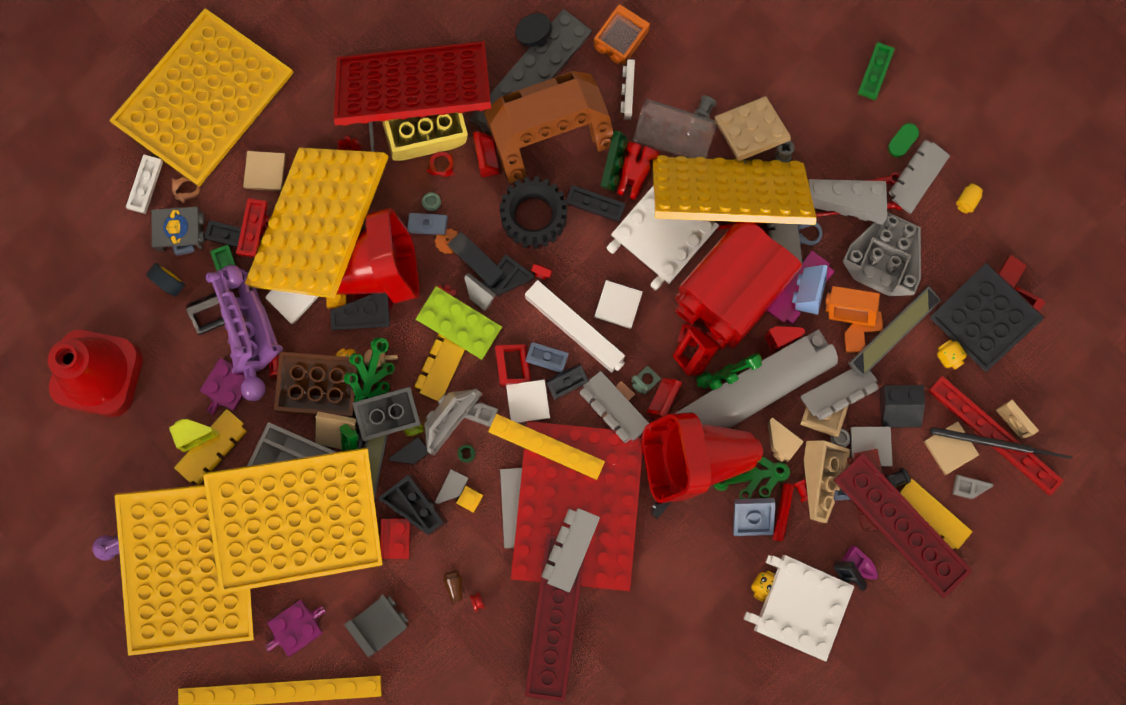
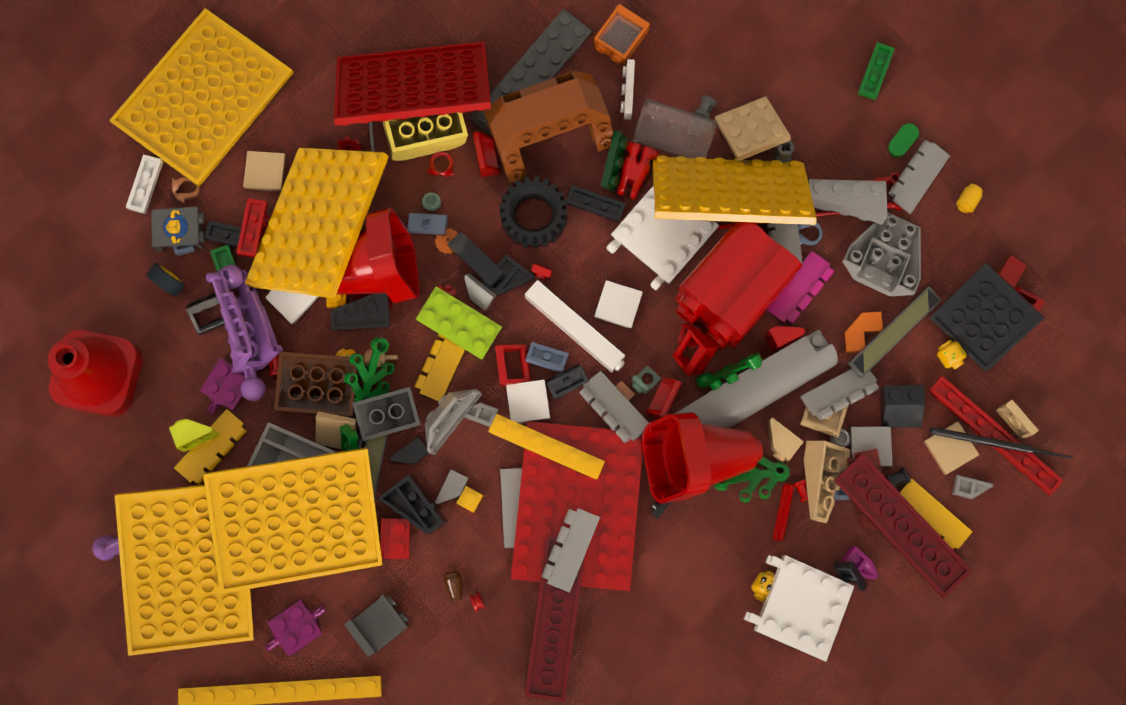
(414, 430): clear neon green tile -> none
(472, 452): dark green bush -> none
(534, 30): black tile -> none
(753, 517): sand blue plate -> none
(811, 289): light blue slope -> none
(853, 306): orange window -> none

